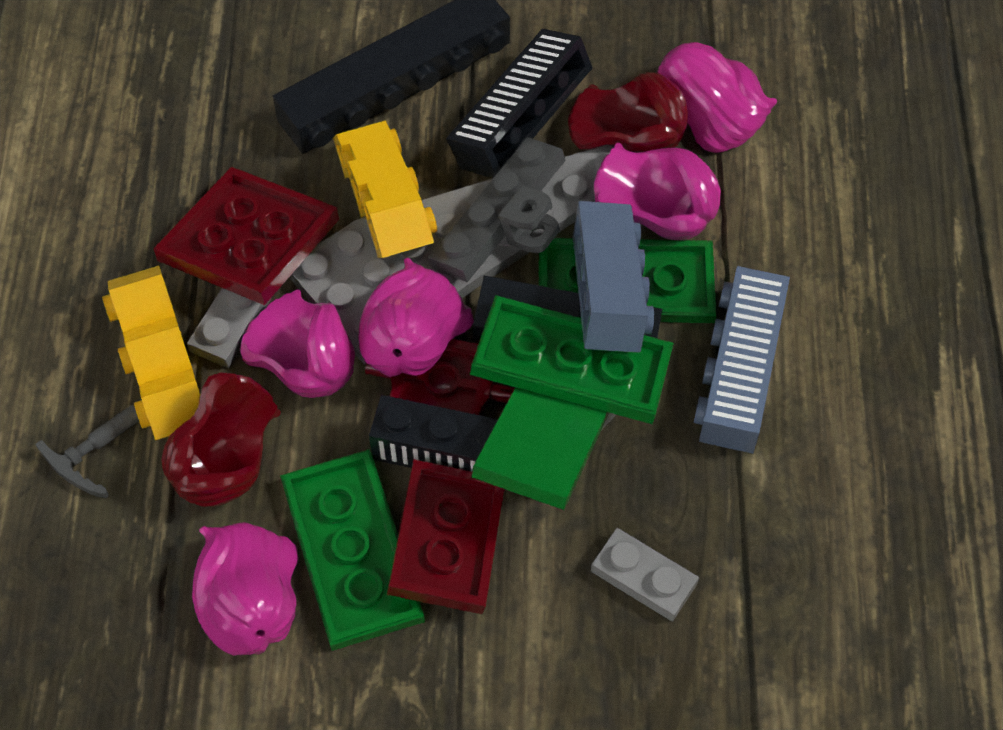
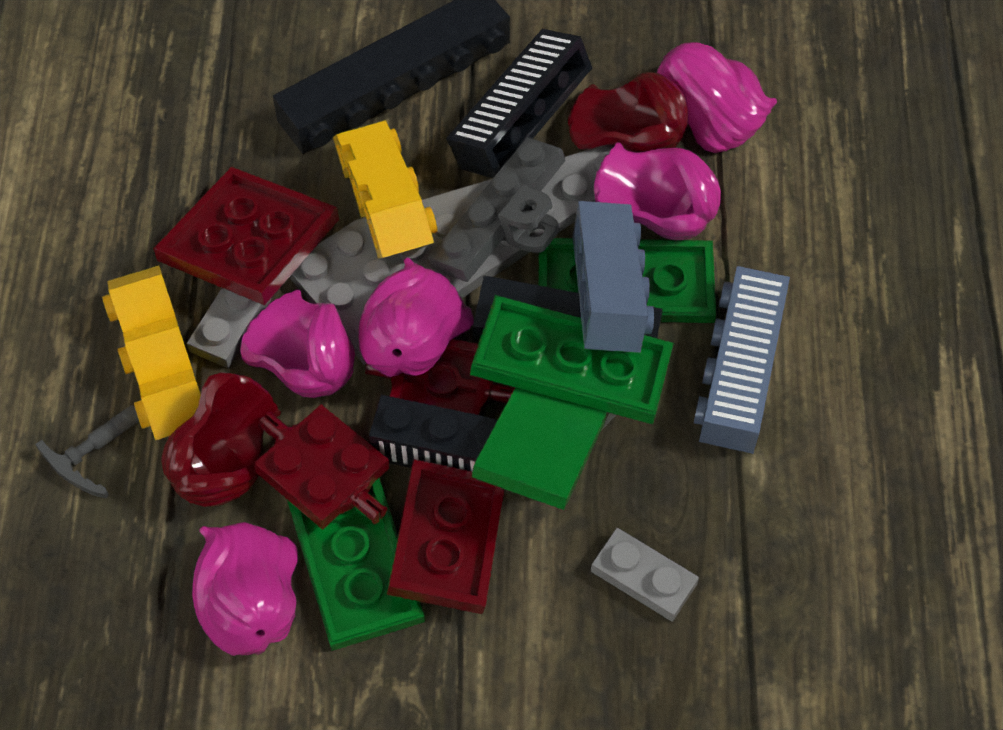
(322, 466): none -> dark red plate

